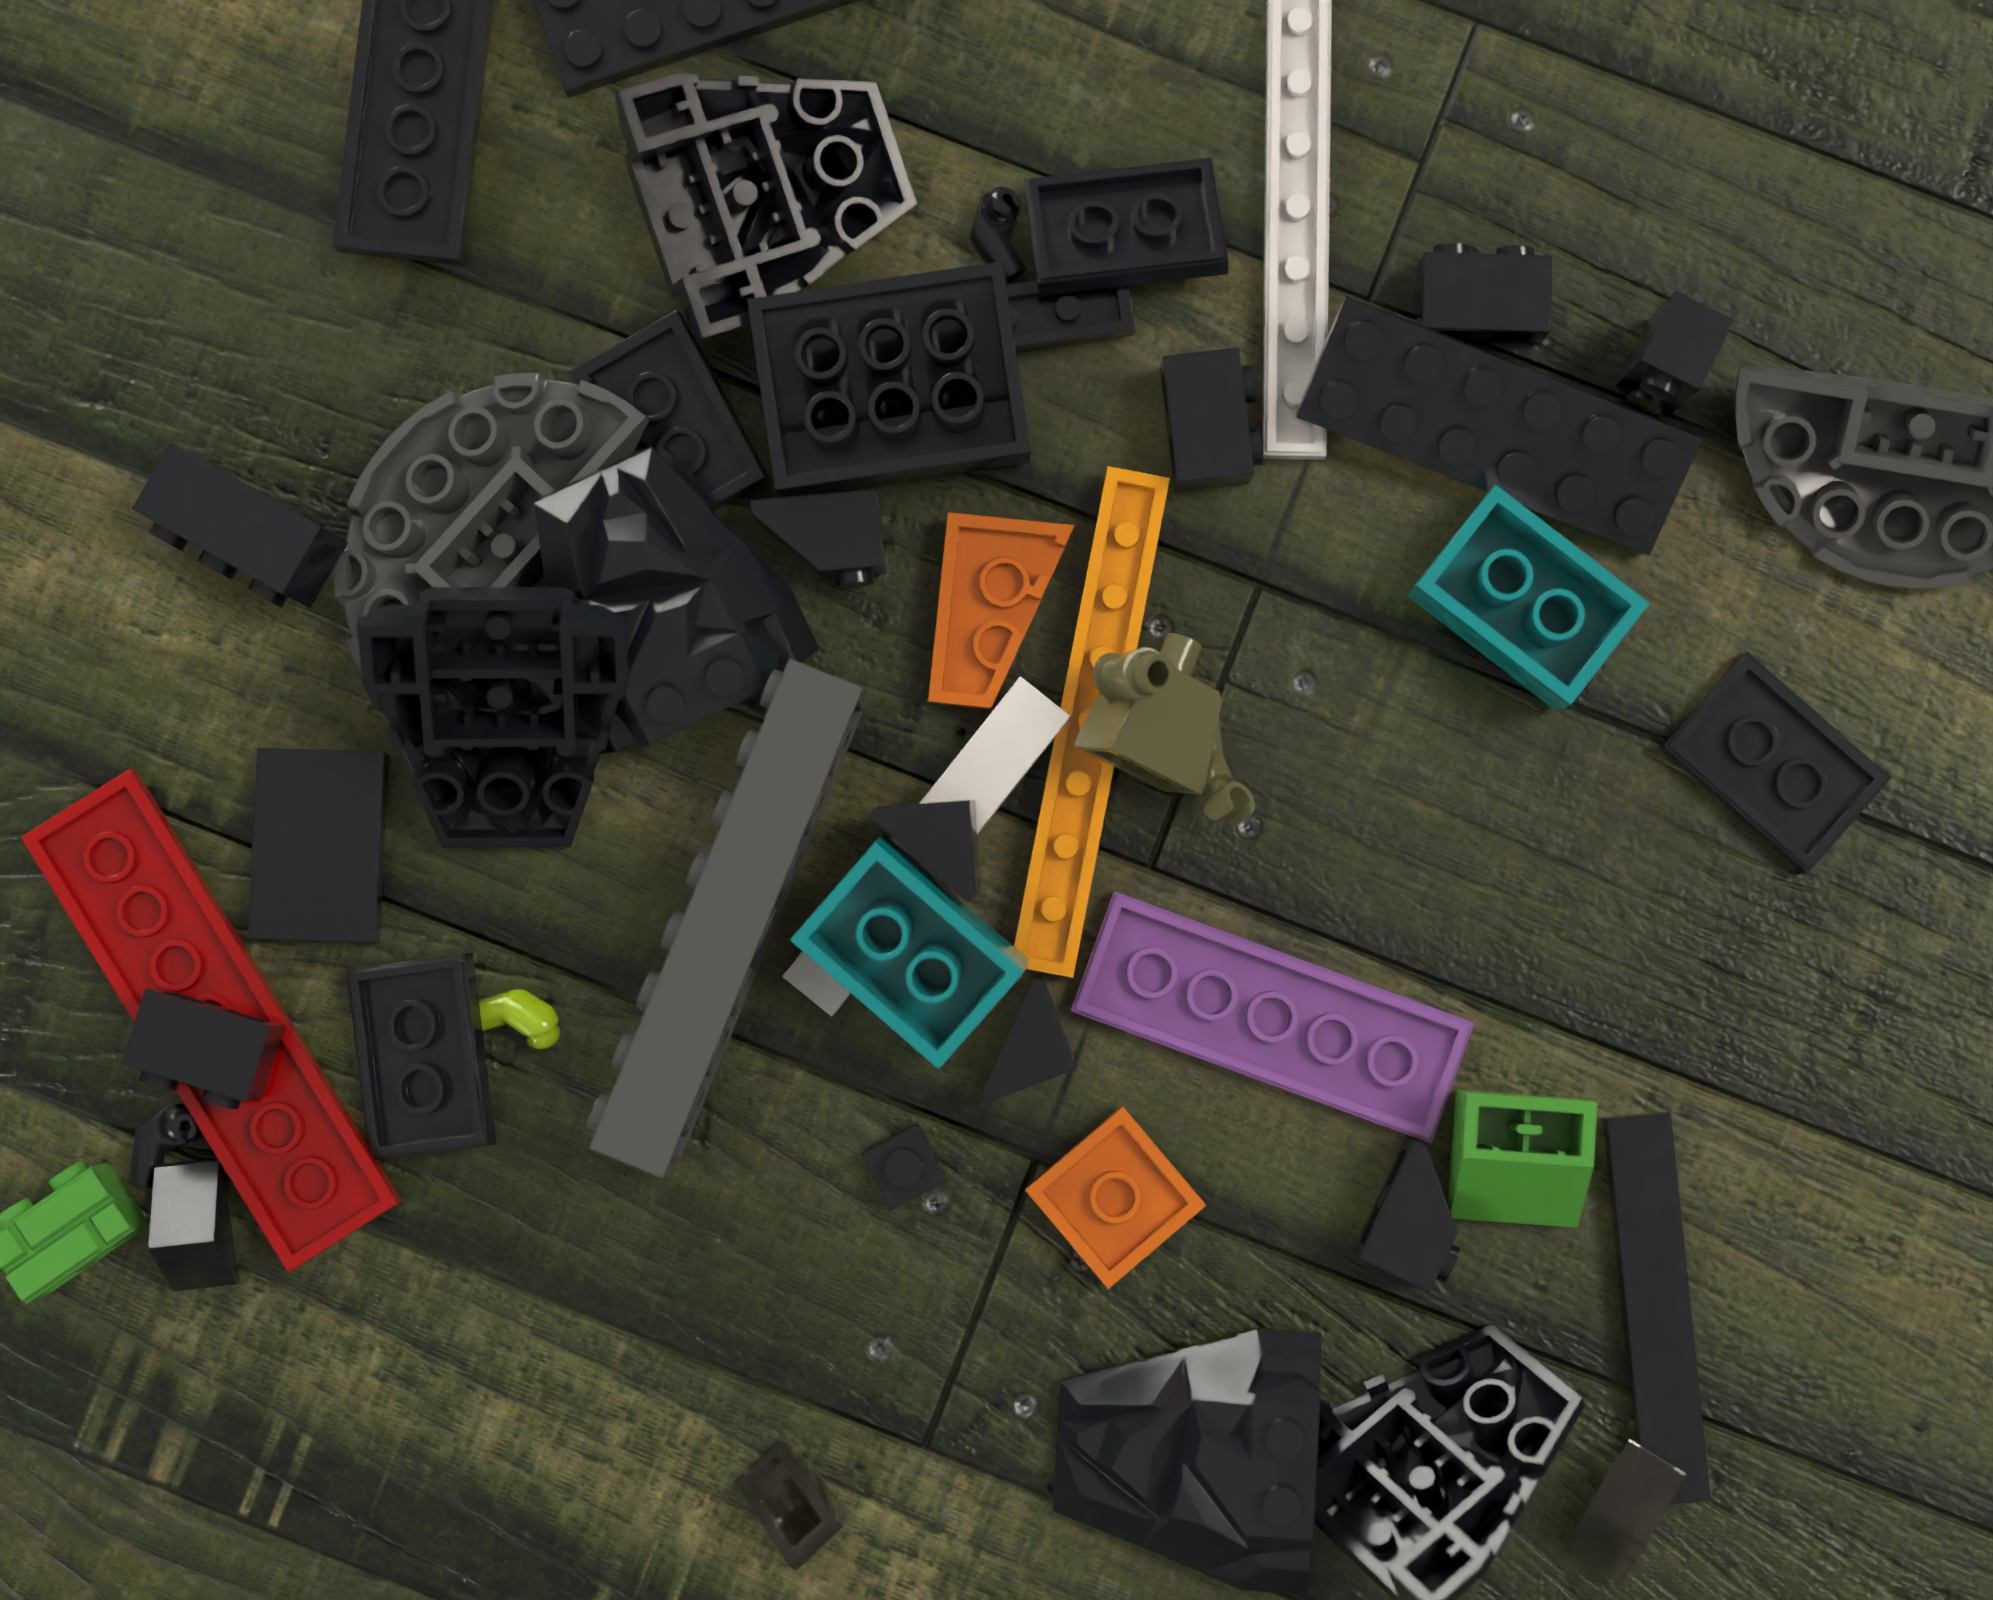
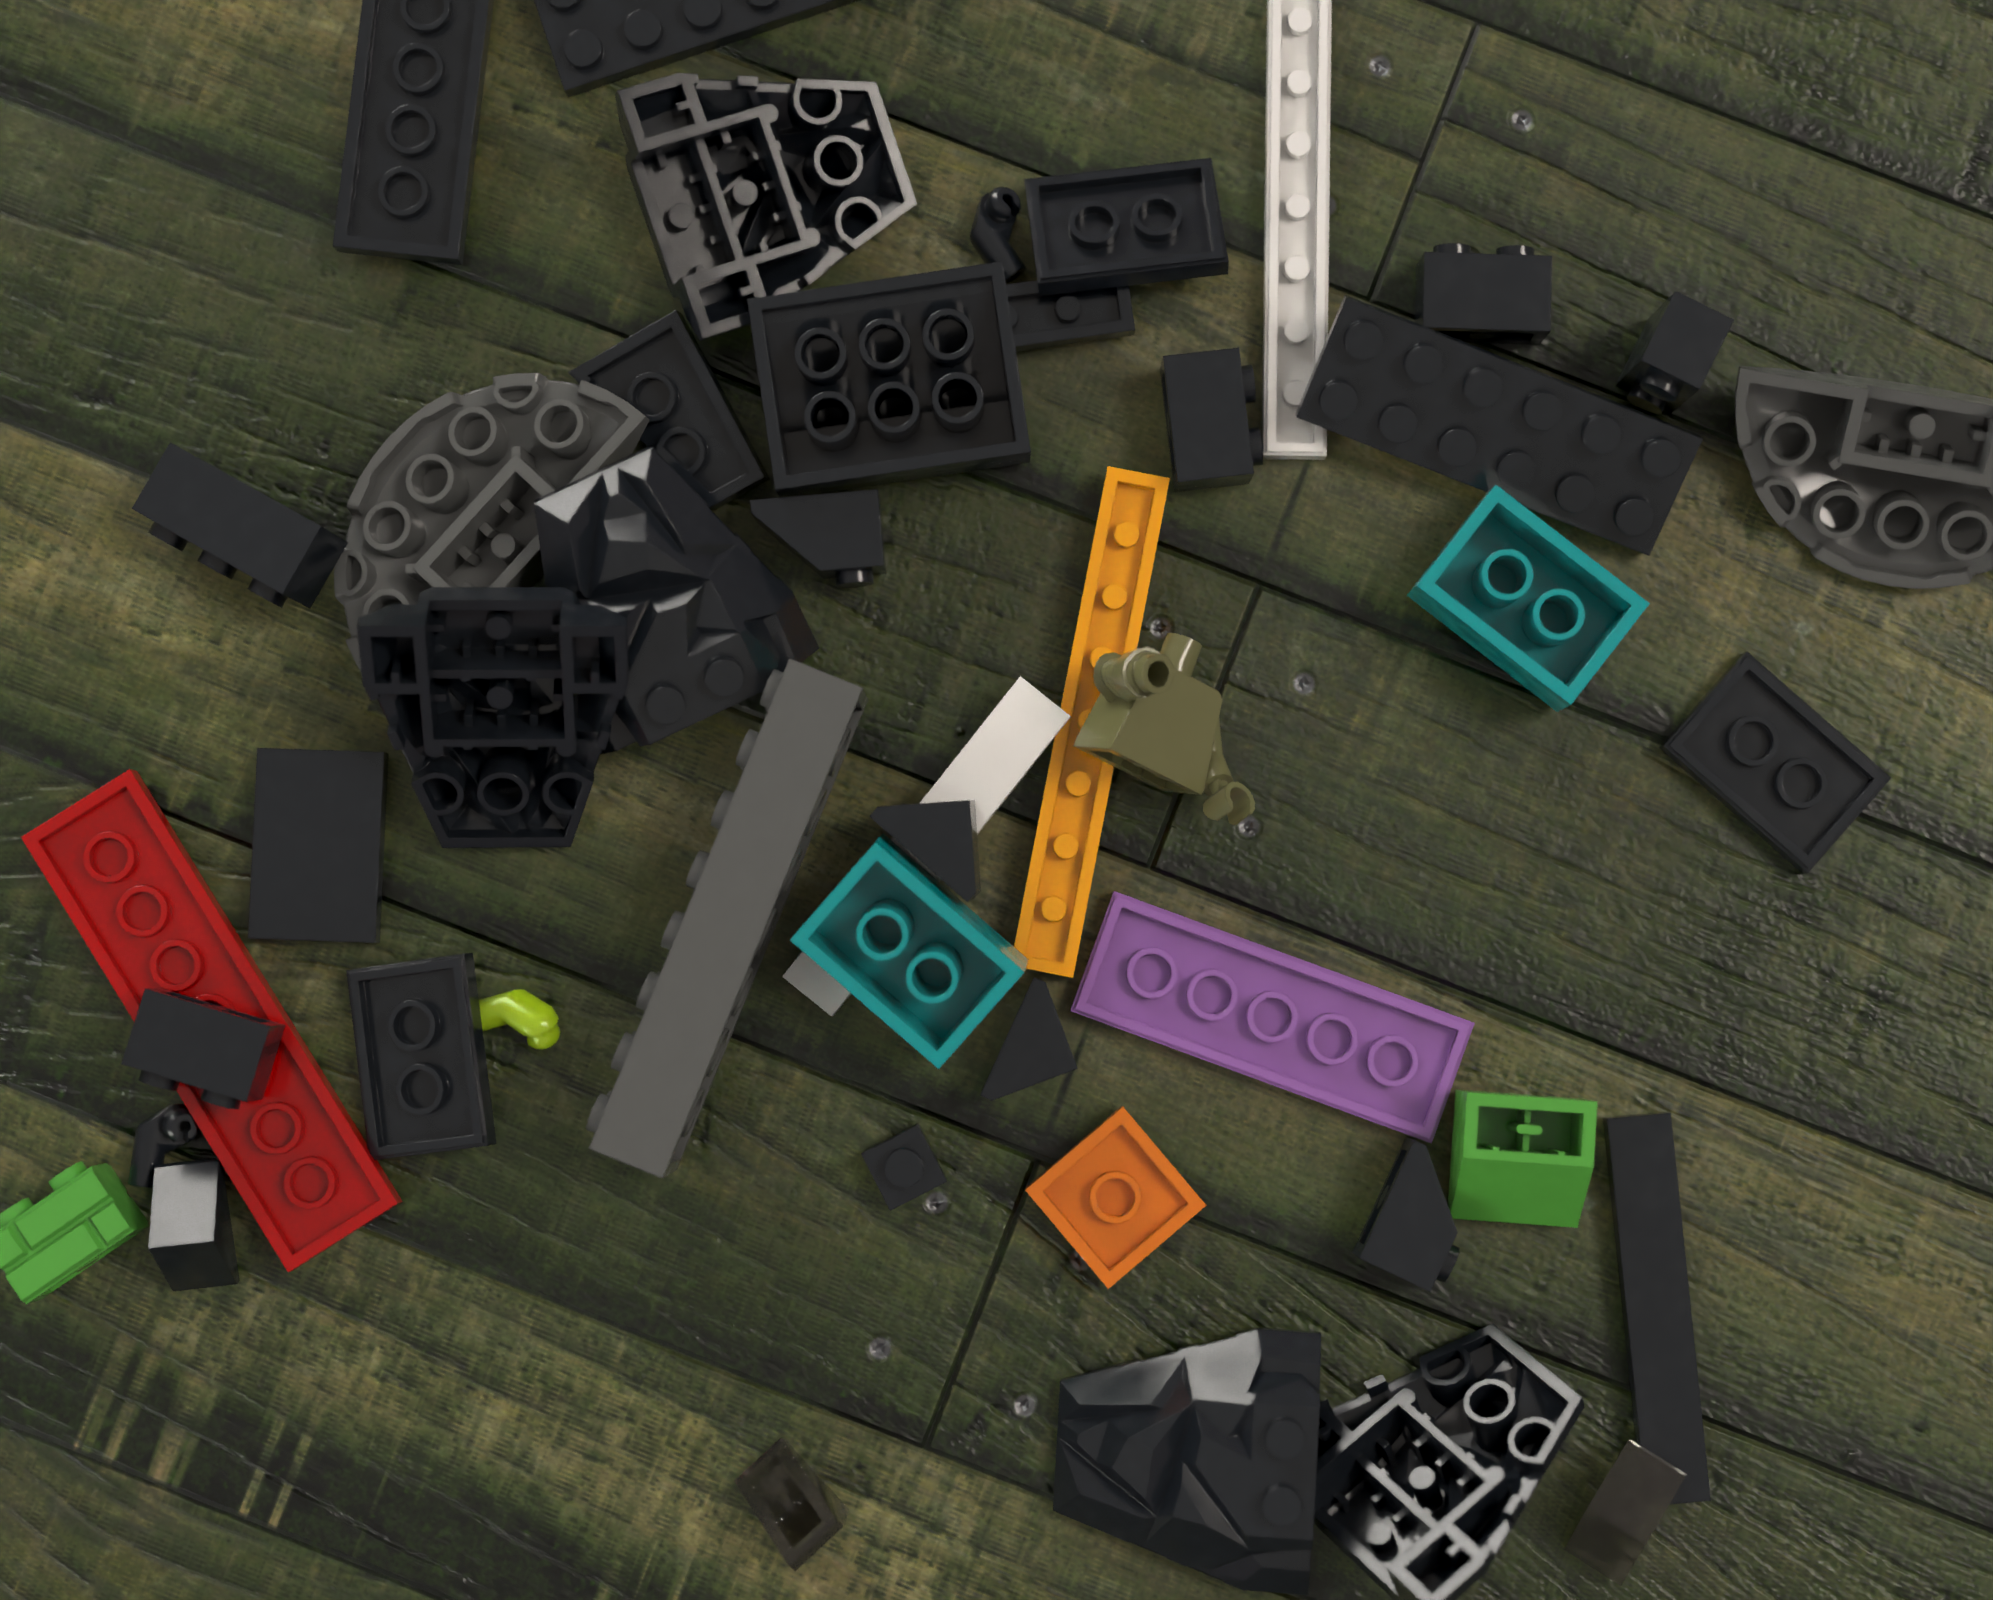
(987, 599): orange wing -> none

